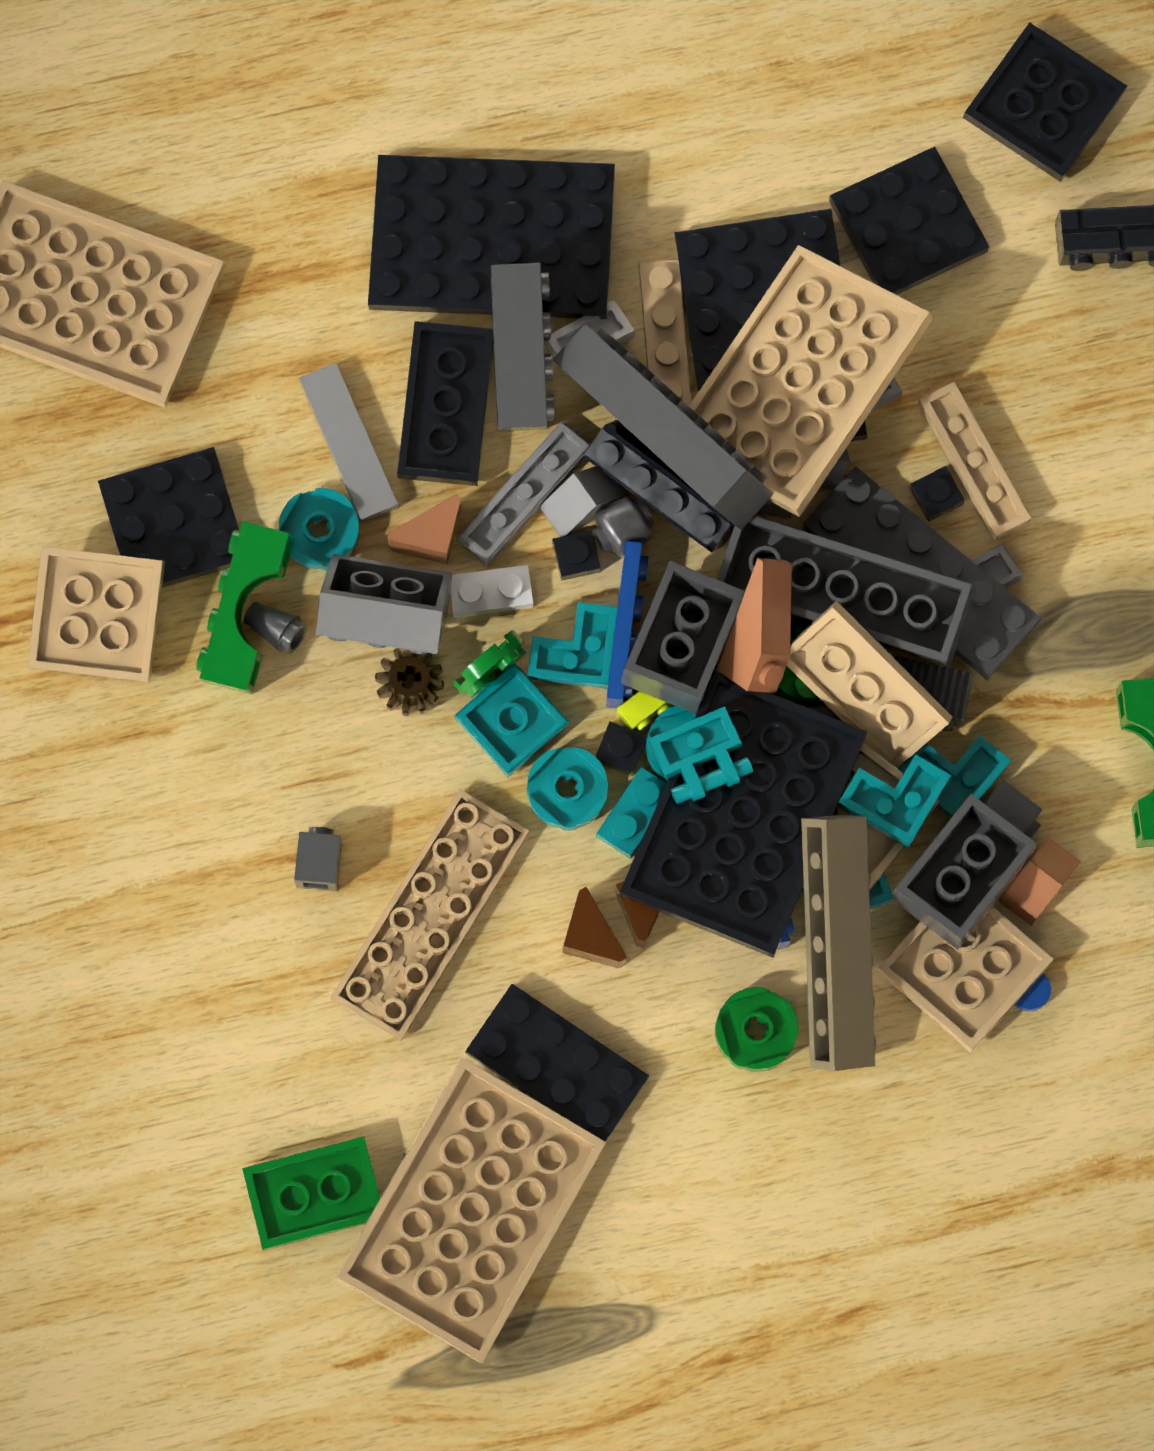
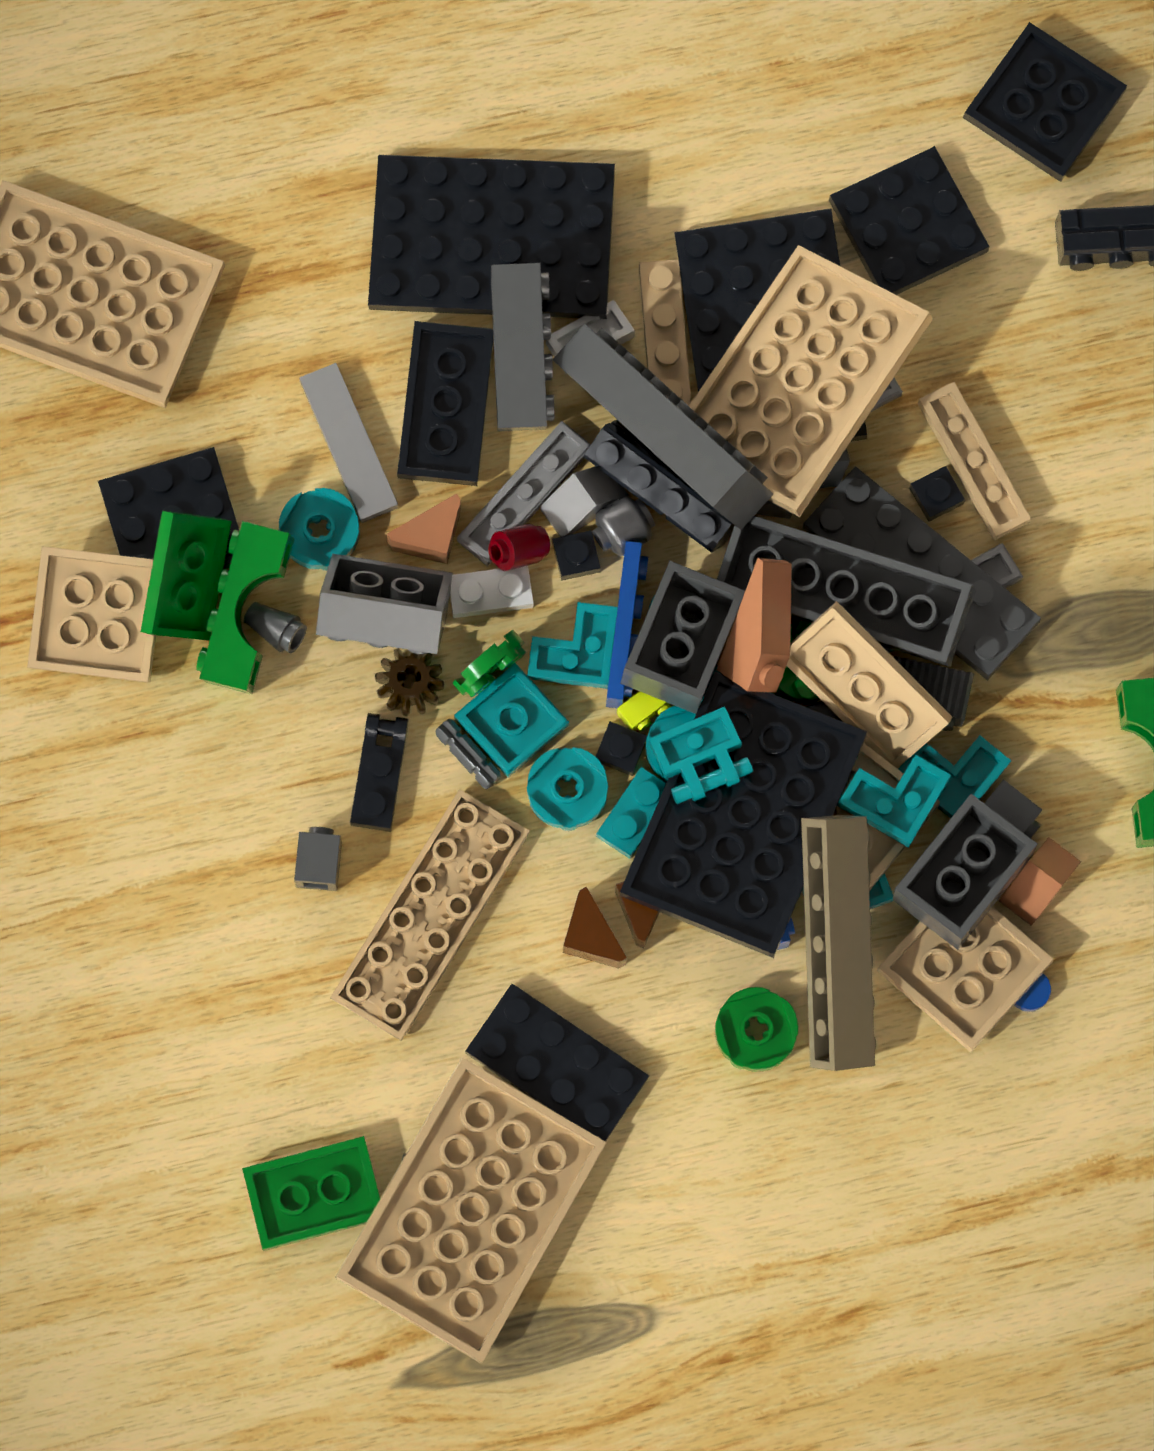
(185, 575): none -> green plate
(379, 774): none -> black plate
(468, 753): none -> dark grey axle
(519, 546): none -> dark red brick

